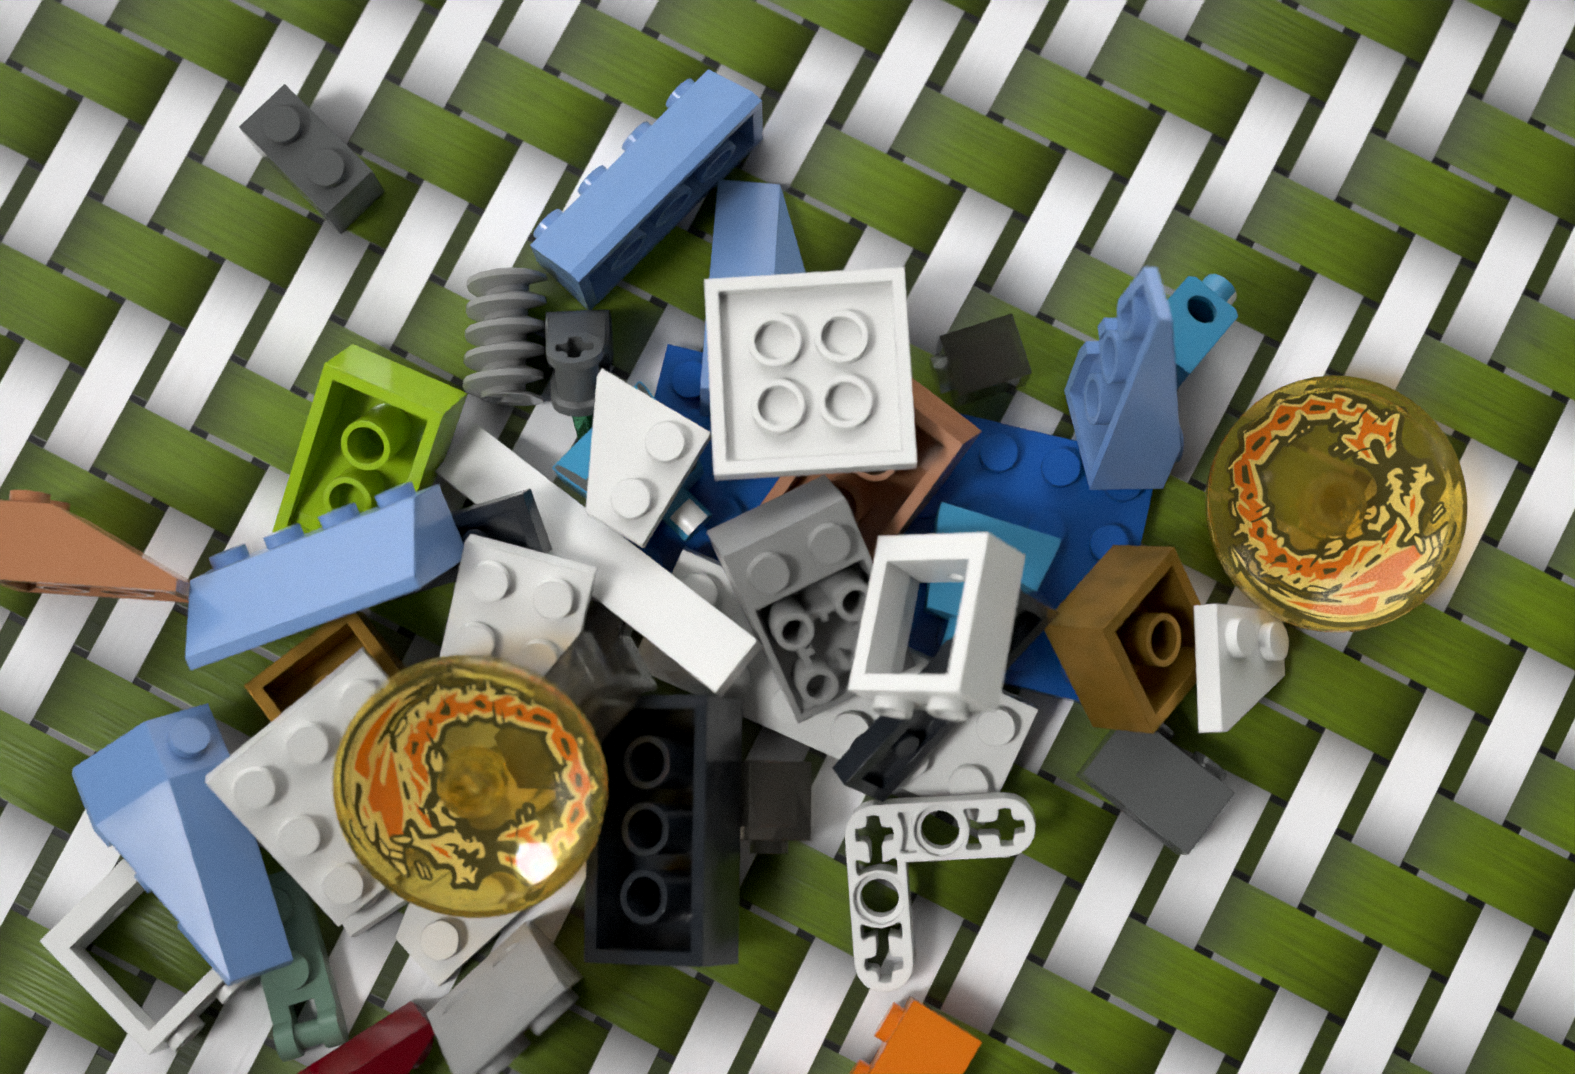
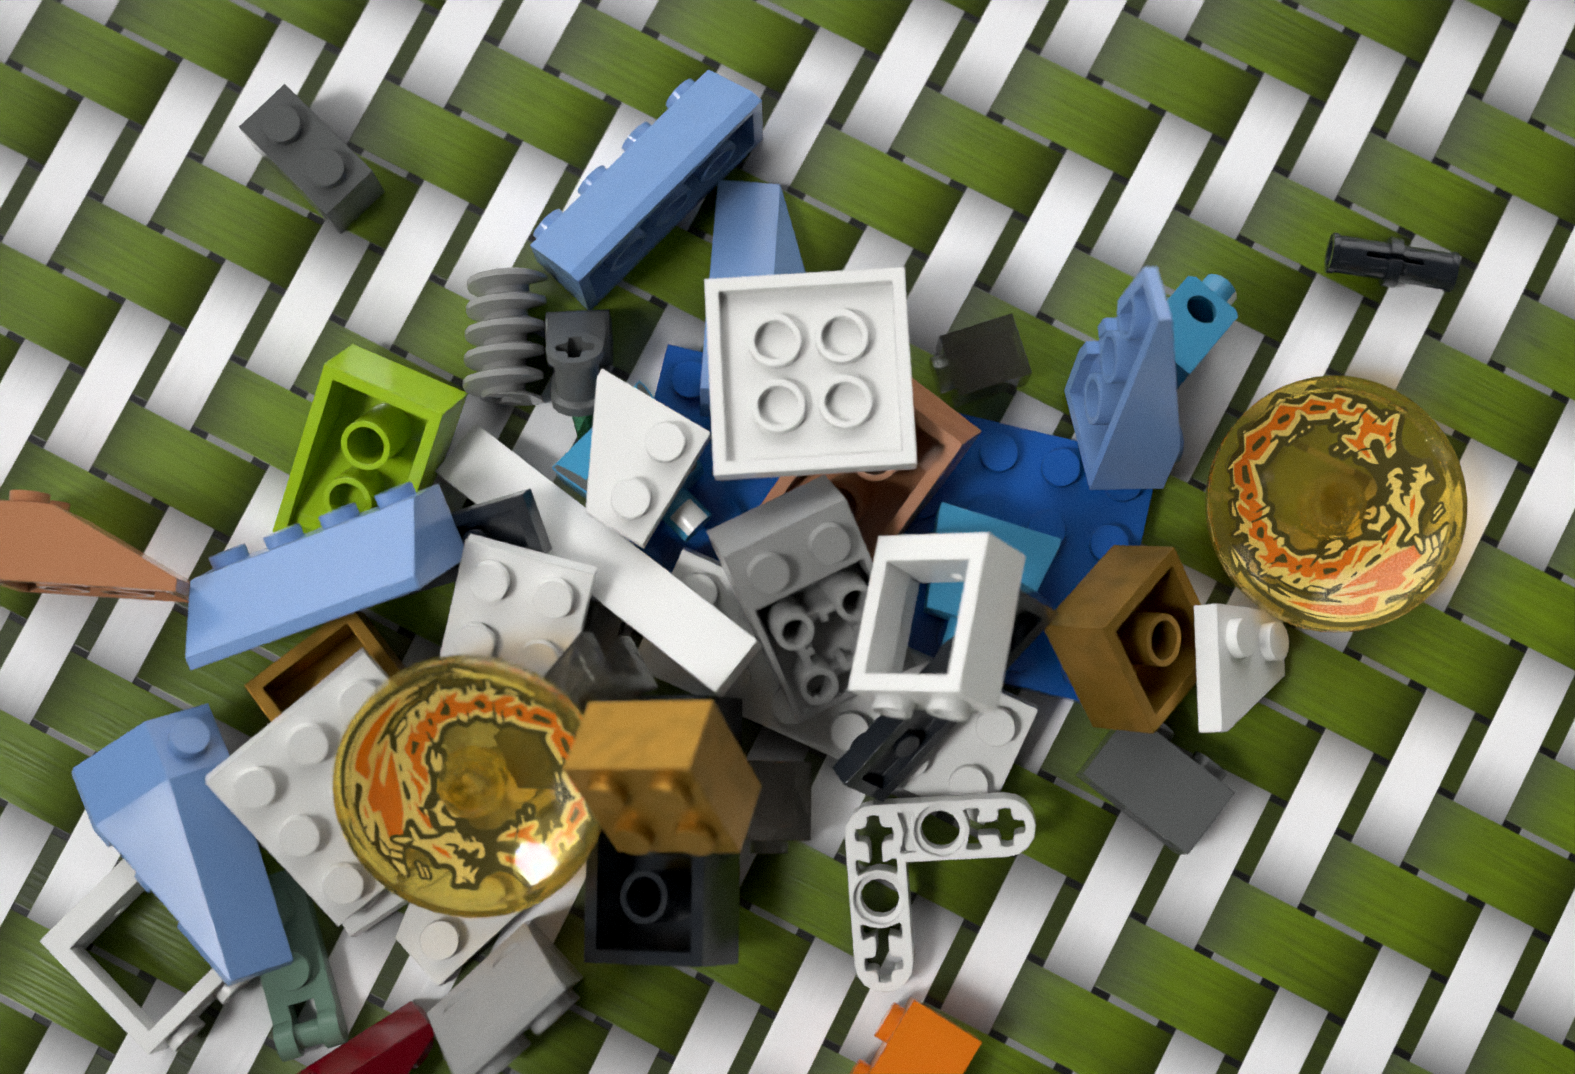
(664, 776): none -> pearl gold brick
(1392, 262): none -> black pin

